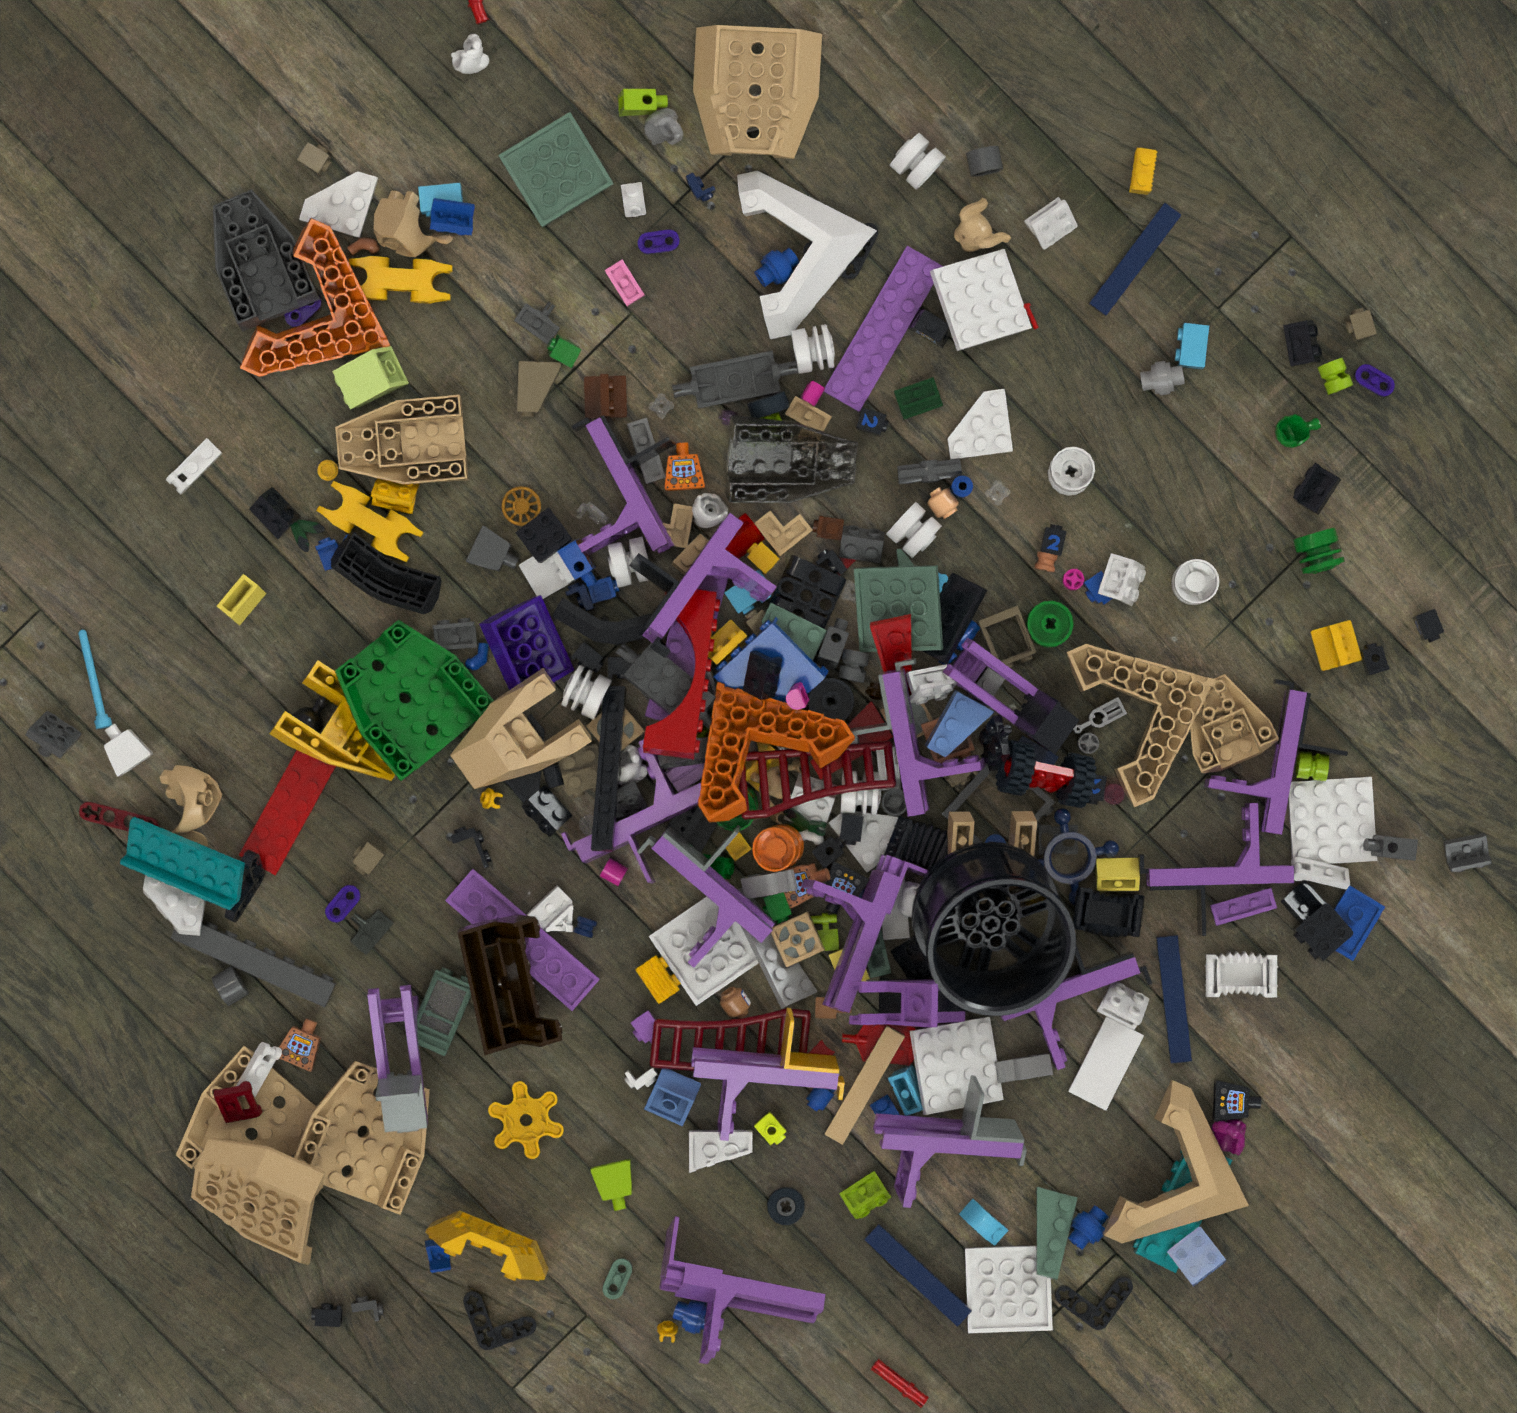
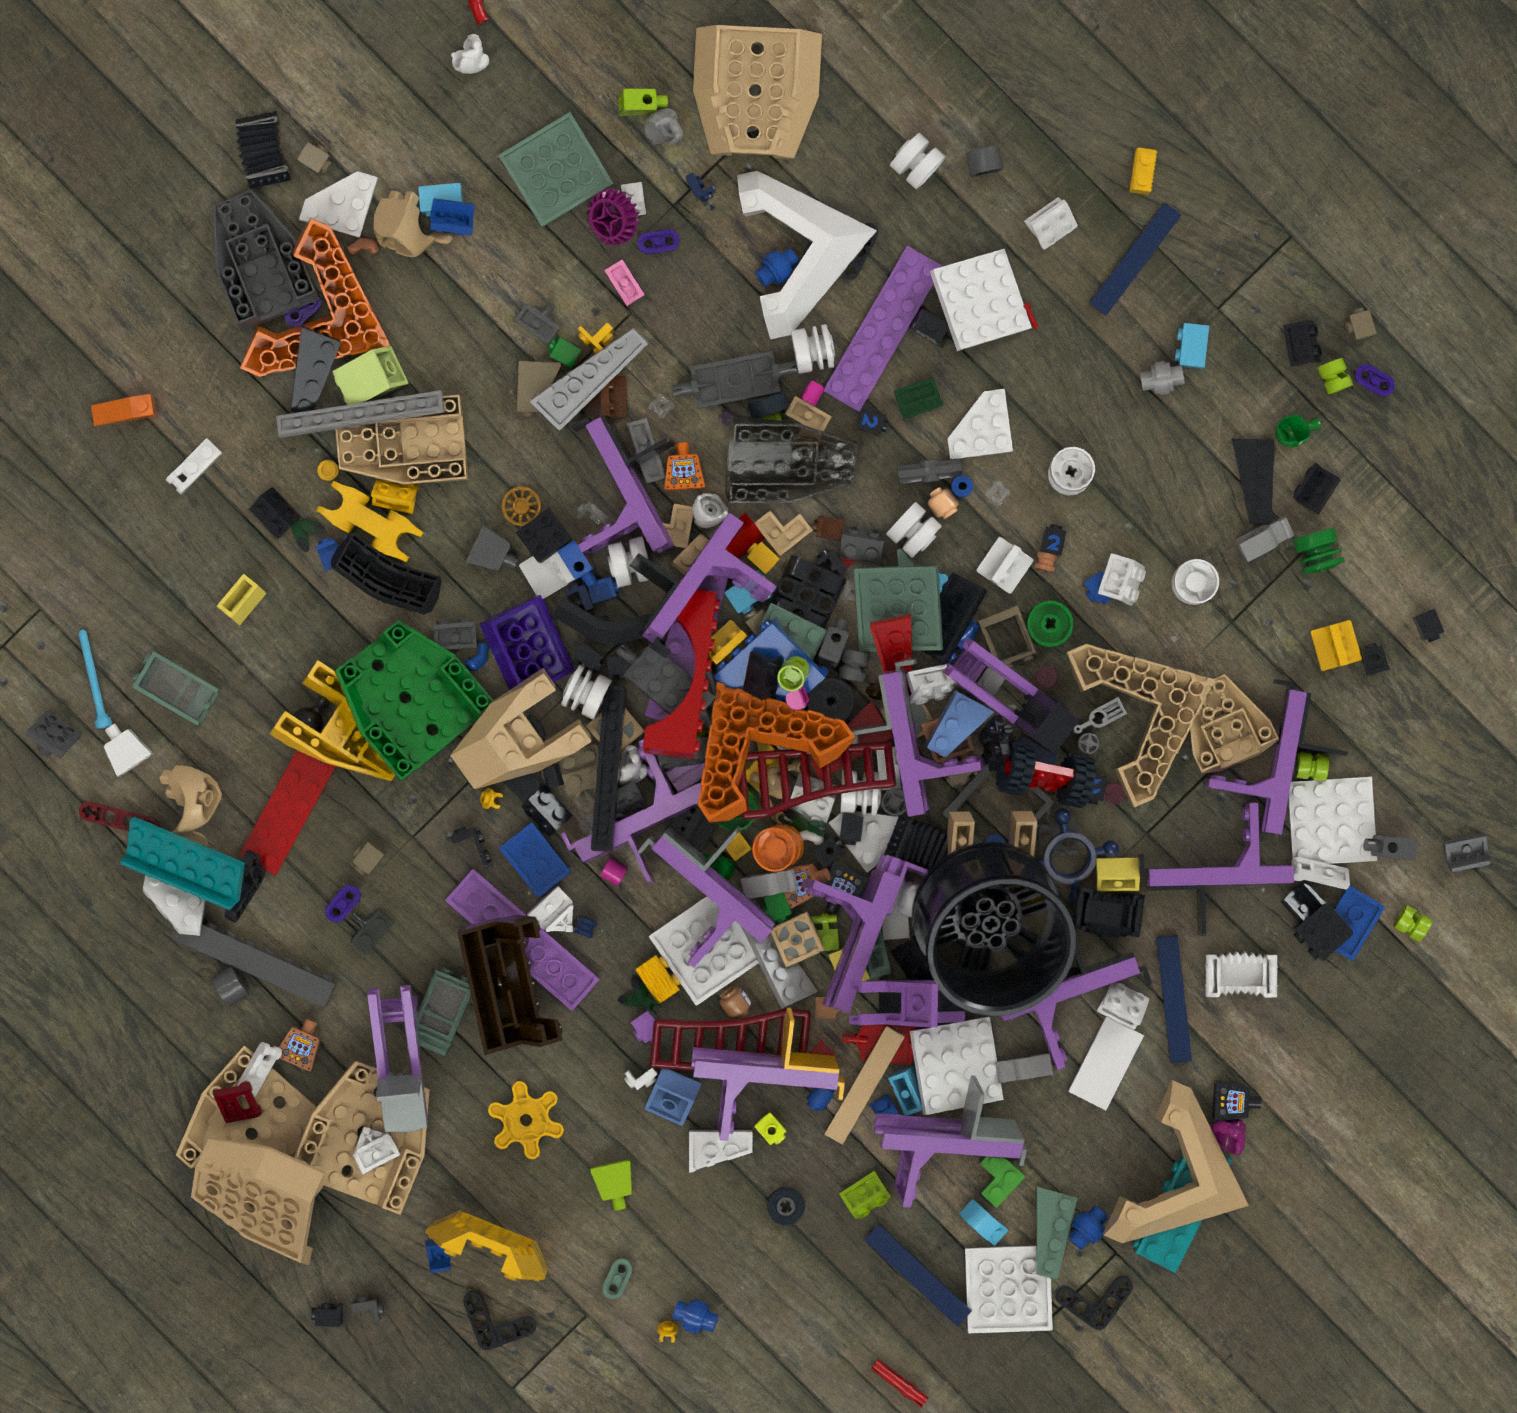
(124, 410): none -> orange slope
(175, 688): none -> clear door
(261, 151): none -> black piece
(313, 365): none -> black wing
(360, 414): none -> light grey tile
(373, 1150): none -> white slope
(415, 280): yellow piece -> none
(535, 860): none -> blue plate
(578, 387): none -> light grey wing
(602, 214): none -> magenta gear
(603, 337): none -> yellow bracket
(641, 997): none -> dark green piece
(726, 1291): medium lavender piece -> none
(793, 673): none -> lime wheel
(975, 231): tan hair -> none
(1004, 1179): none -> bright green brick
(1005, 565): none -> white bracket
(1046, 677): none -> clear pink plate
(1076, 579): dark pink wheel -> none
(1196, 1256): medium blue bracket -> none
(1243, 906): medium lavender plate -> none
(1255, 469): none -> black wing
(1264, 539): none -> light grey piece
(1412, 923): none -> lime wheel

